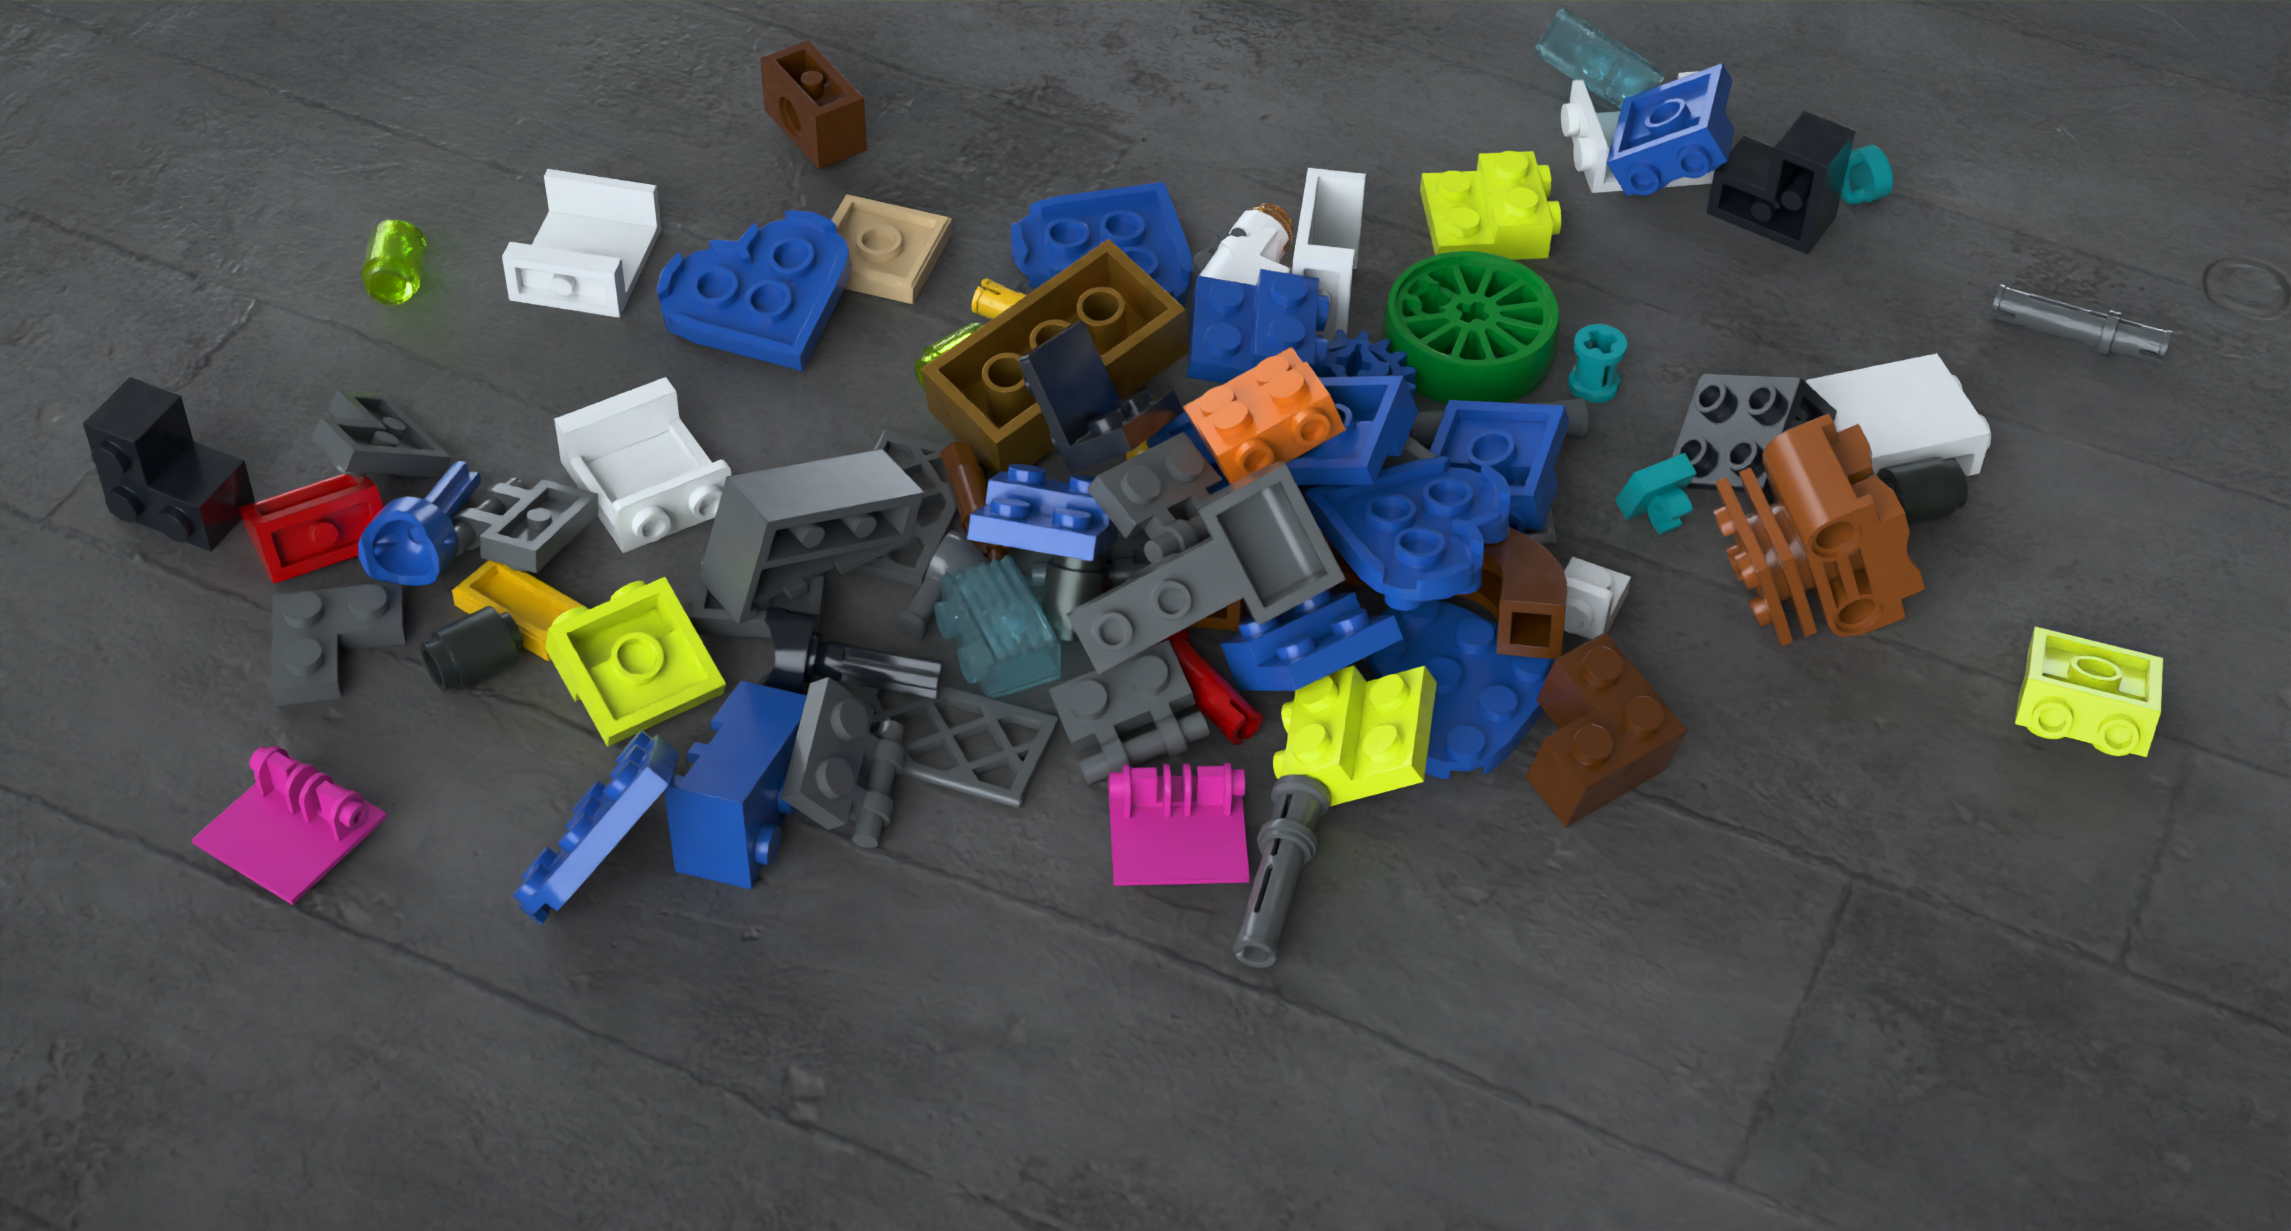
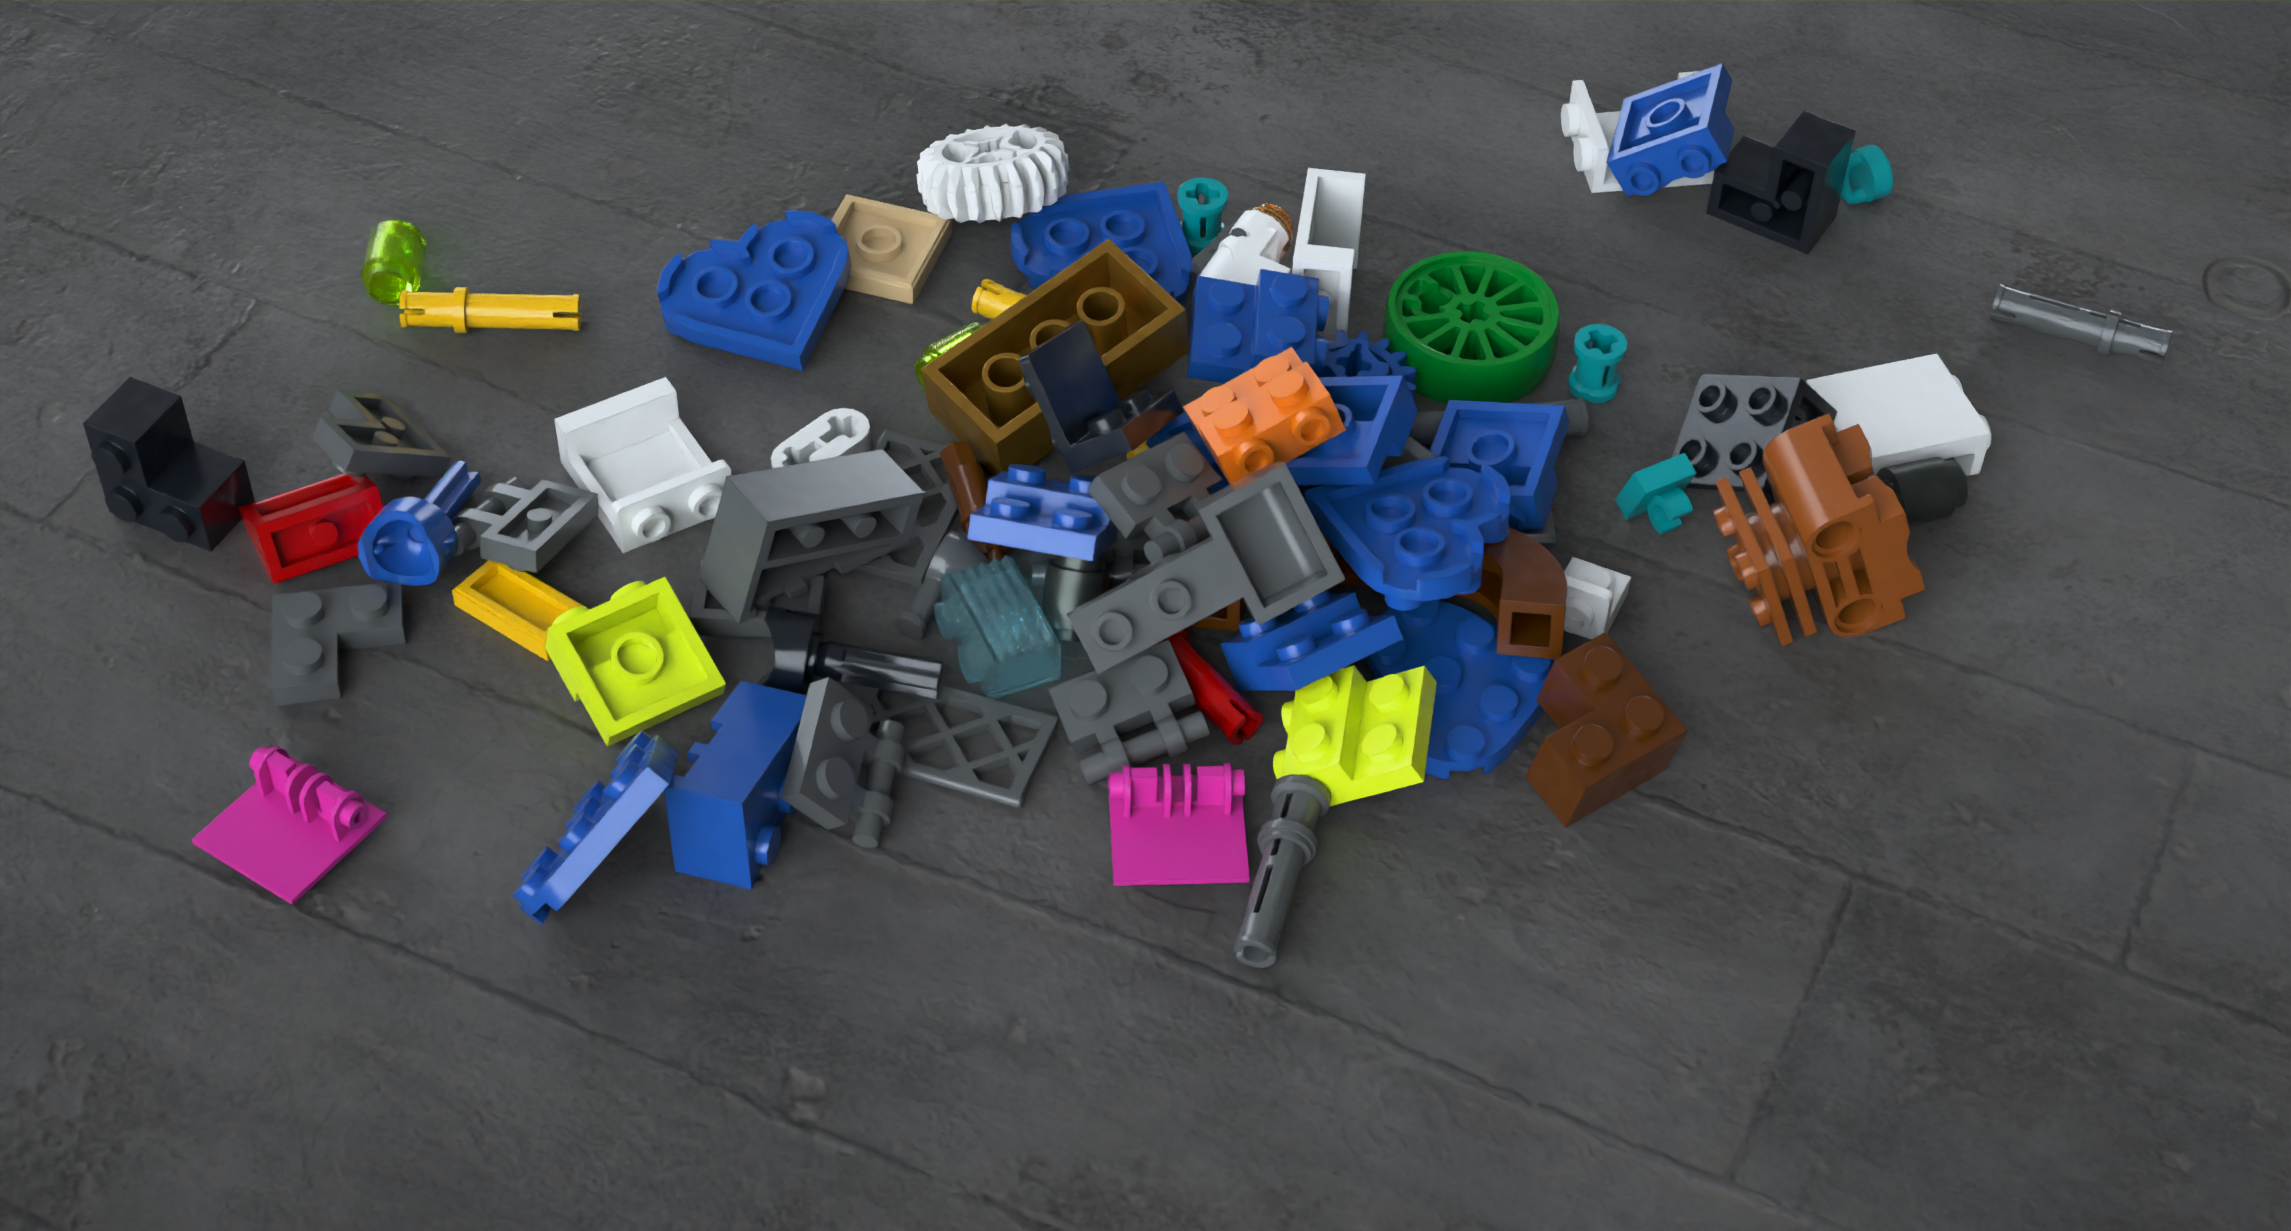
(472, 649): pearl dark grey brick -> none
(489, 310): none -> yellow pin
(587, 245): white panel -> none
(814, 104): reddish brown brick -> none
(828, 436): none -> white beam
(993, 173): none -> white gear
(1204, 215): none -> teal bush
(1493, 209): neon yellow plate -> none
(1596, 59): clear light blue brick -> none
(2090, 693): neon yellow plate -> none

